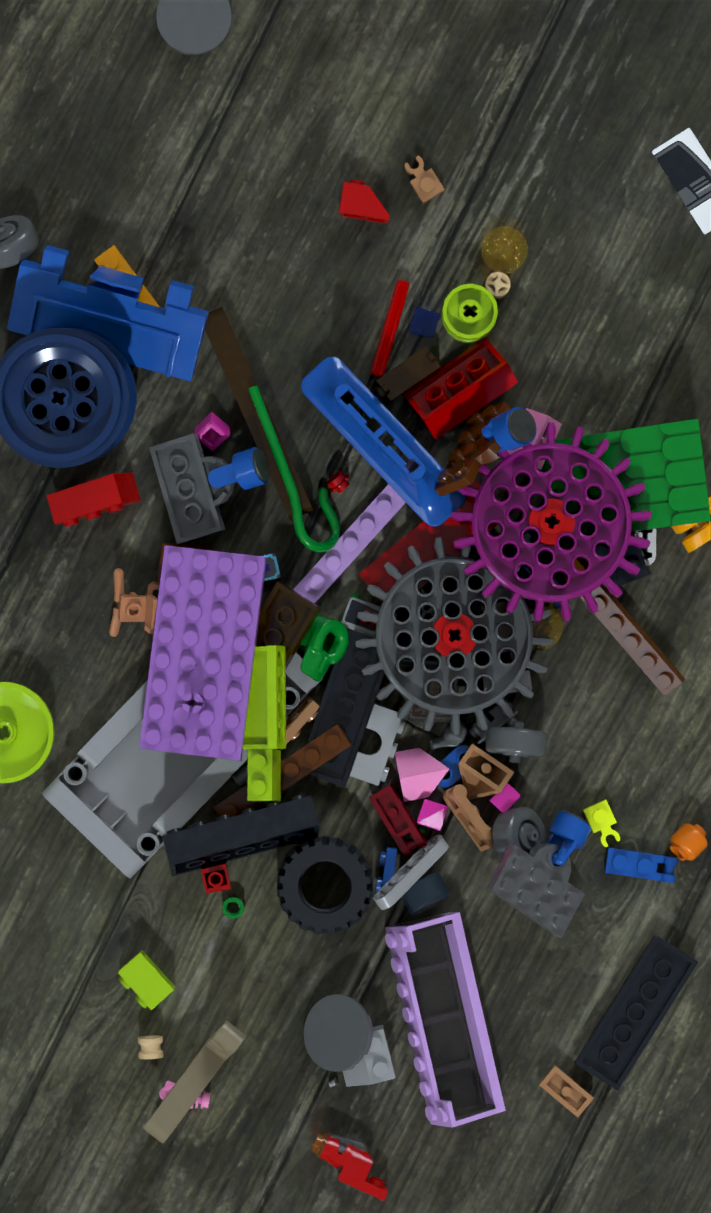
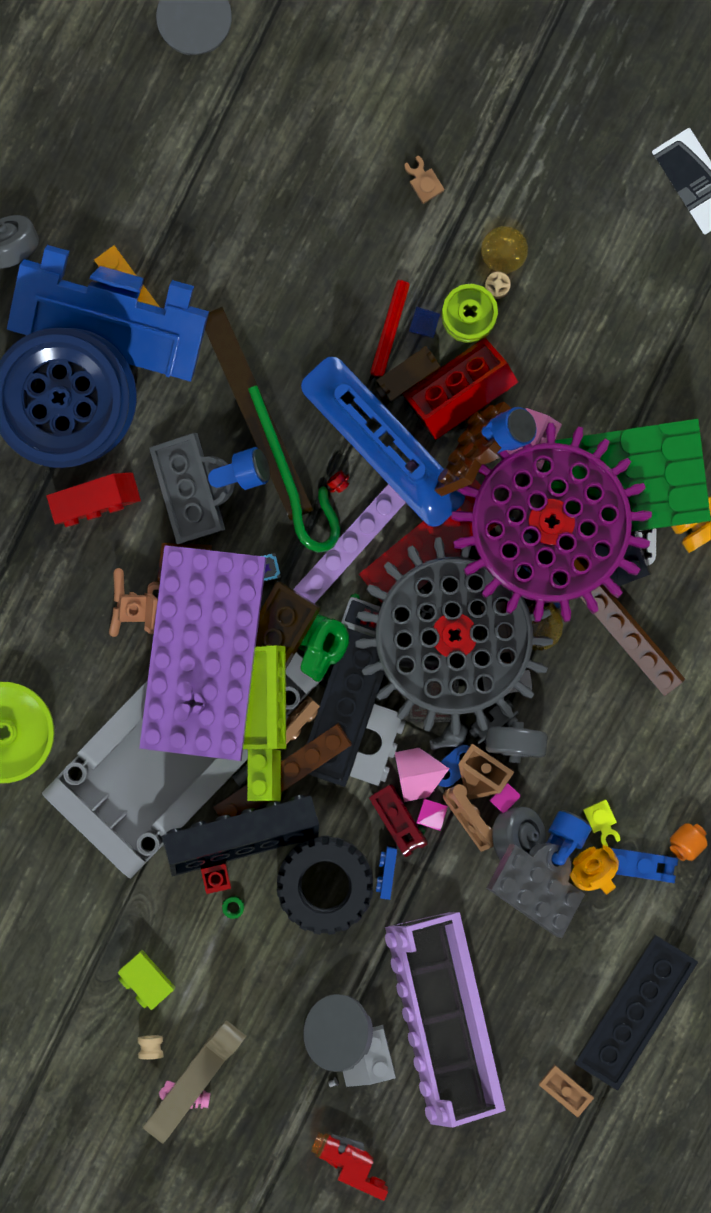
(212, 431): dark pink slope -> none
(361, 203): red slope -> none
(410, 872): light grey beam -> none
(425, 894): black wheel -> none
(595, 869): none -> light orange tile

